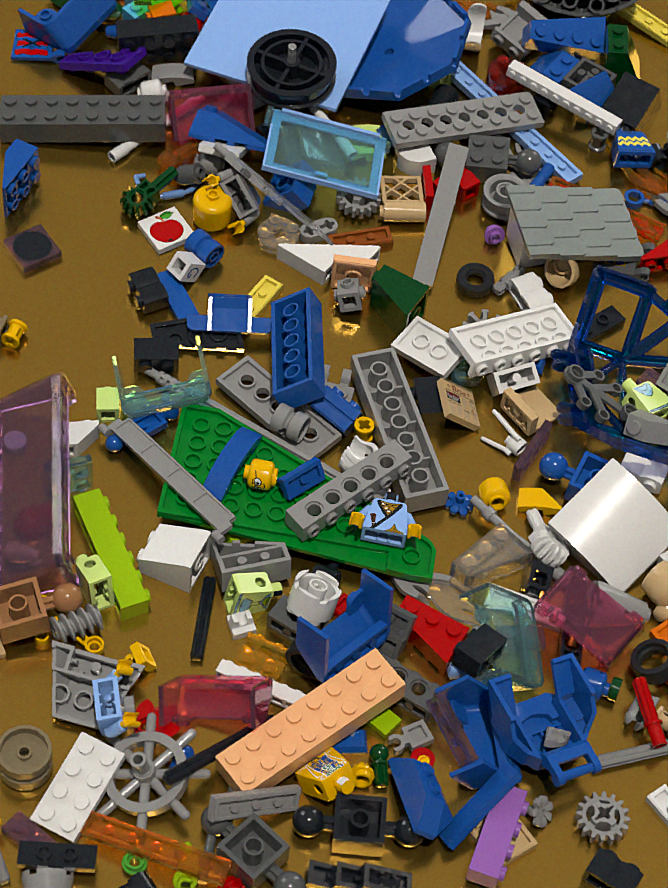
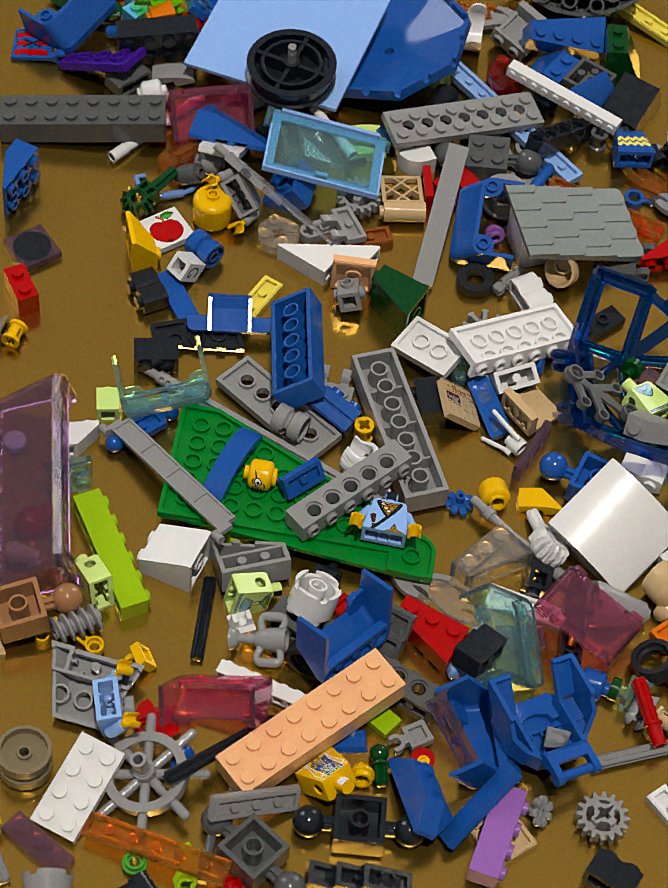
(21, 290): none -> red brick
(57, 855): black plate -> none
(140, 245): none -> yellow slope
(264, 639): none -> light grey piece
(347, 226): none -> light grey plate
(466, 243): none -> blue windscreen
(486, 401): none -> blue tile
(559, 136): none -> black piece
(627, 694): none -> clear light blue bracket
(632, 368): none -> dark green tile

